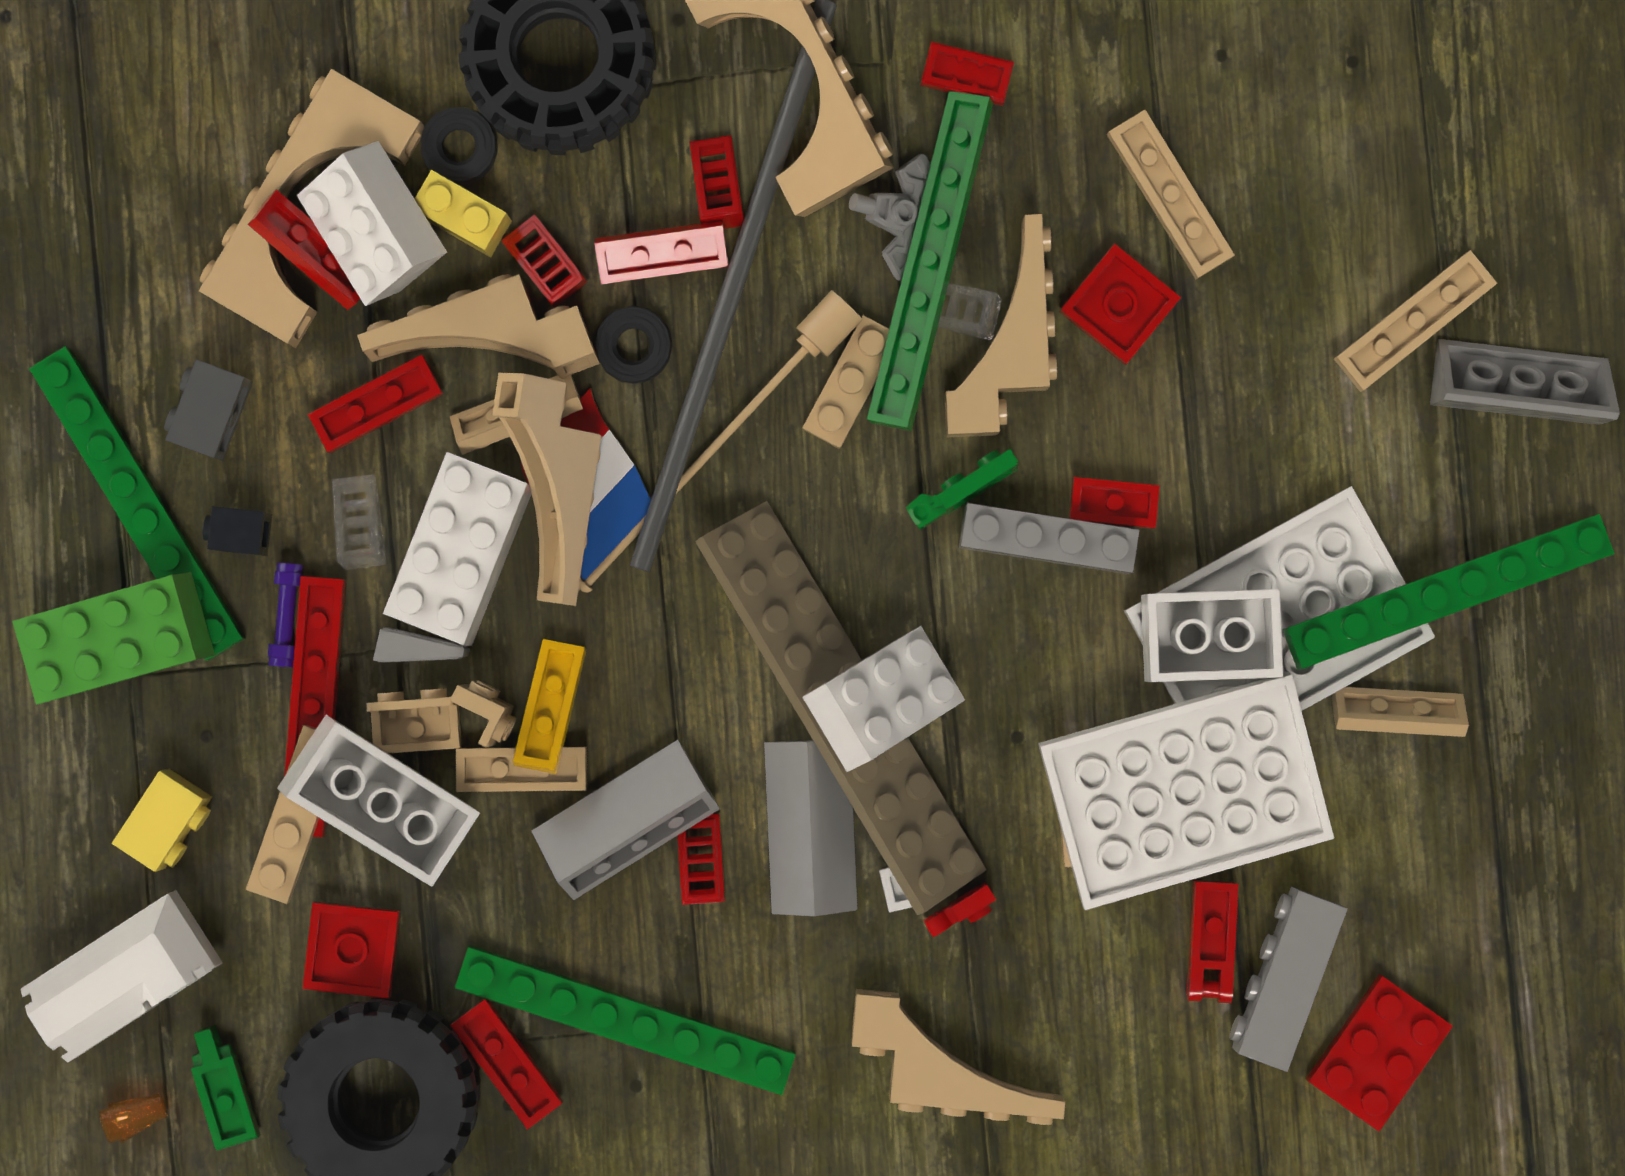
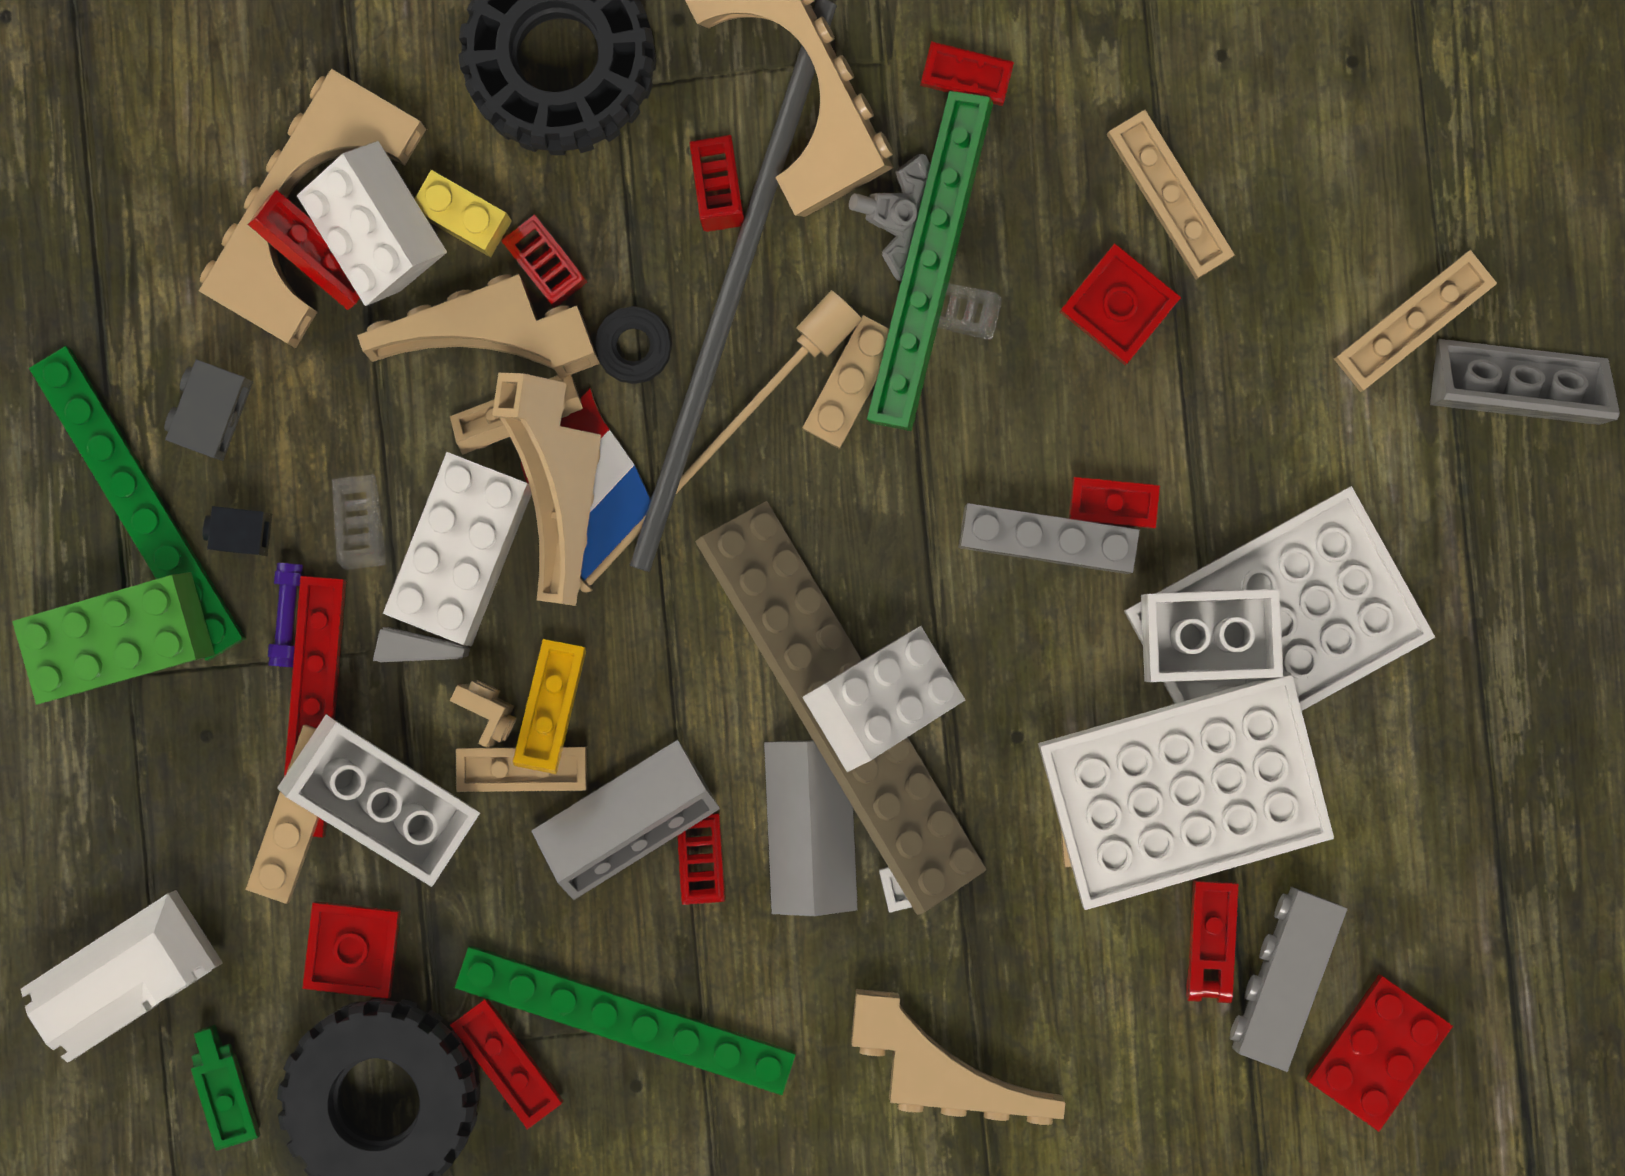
(131, 1116): clear orange cone -> none
(163, 821): light yellow brick -> none
(375, 404): red plate -> none
(415, 723): tan bracket -> none
(459, 119): black tyre -> none
(661, 252): plate -> none
(962, 489): green hinge -> none
(970, 905): red plate -> none
(1019, 352): tan arch -> none
(1400, 711): tan plate -> none
(1448, 591): green plate -> none

